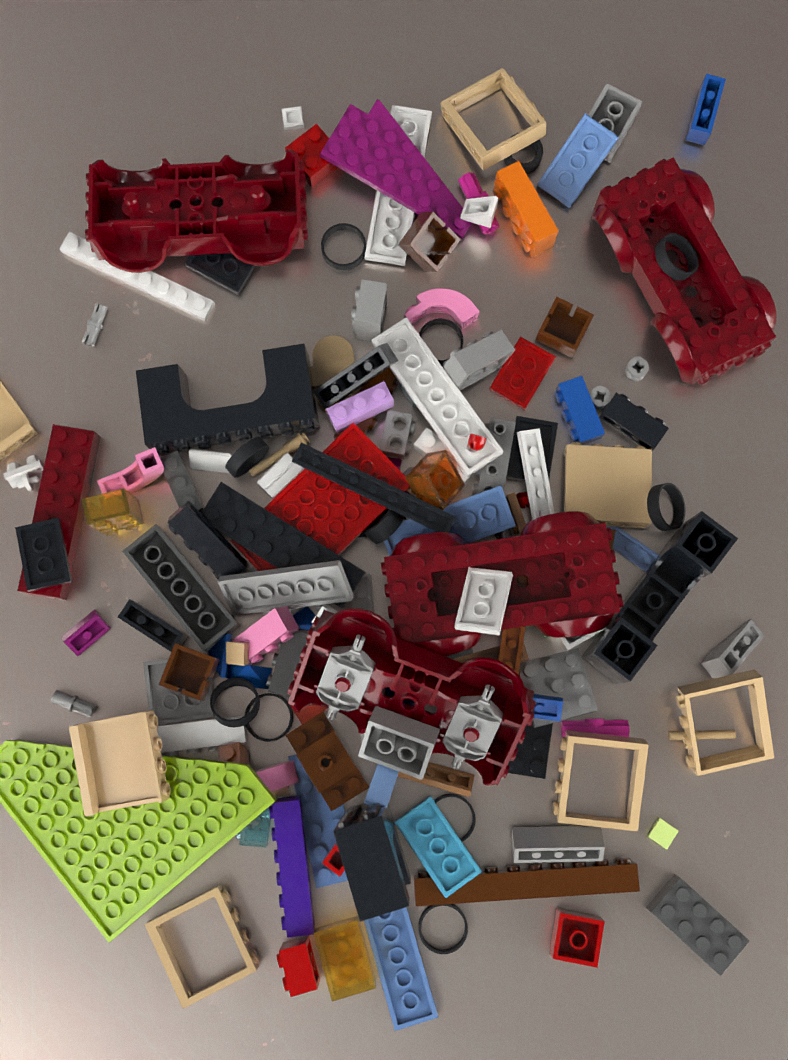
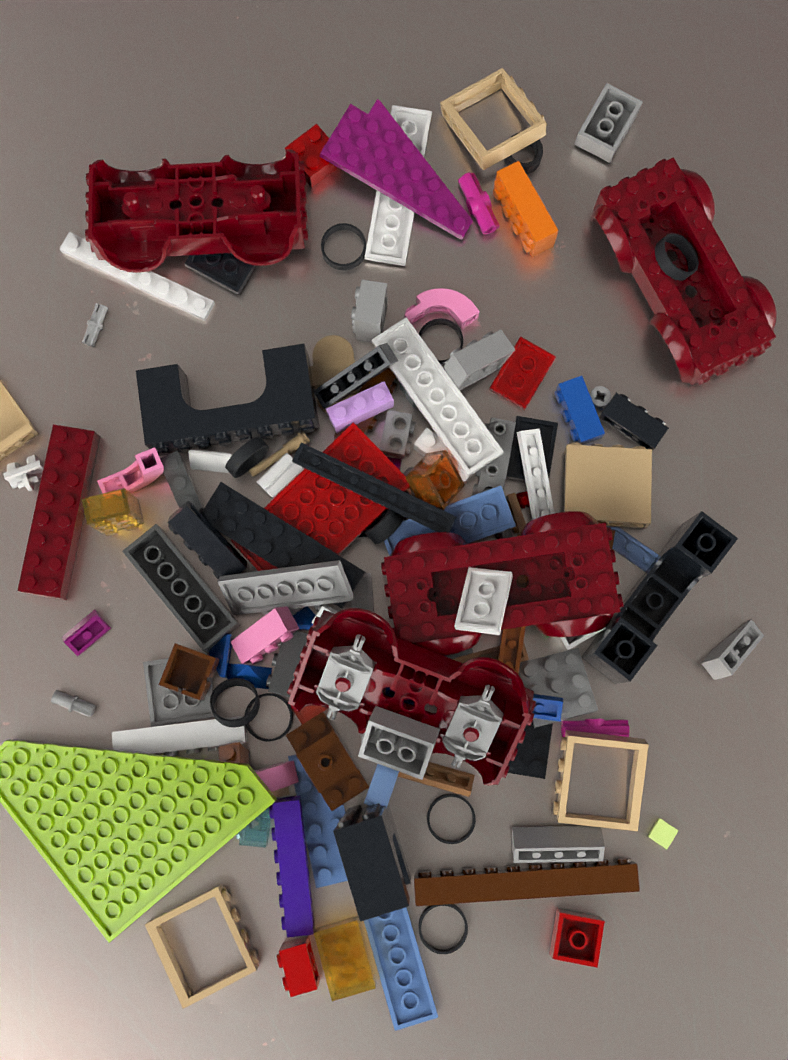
(43, 554): black plate -> none
(119, 762): tan panel -> none
(151, 625): black brick -> none
(237, 653): tan tile -> none
(292, 118): white tile -> none
(333, 861): red brick -> none
(424, 241): reddish brown piece -> none
(438, 847): medium azure tile -> none
(476, 442): red hinge -> none
(480, 210): white slope -> none
(564, 331): reddish brown piece -> none
(577, 160): medium blue tile -> none
(633, 372): light grey wheel -> none
(654, 508): black tyre -> none
(697, 924): dark grey brick -> none
(705, 109): blue brick -> none
(709, 734): tan bar -> none
(735, 758): tan window -> none

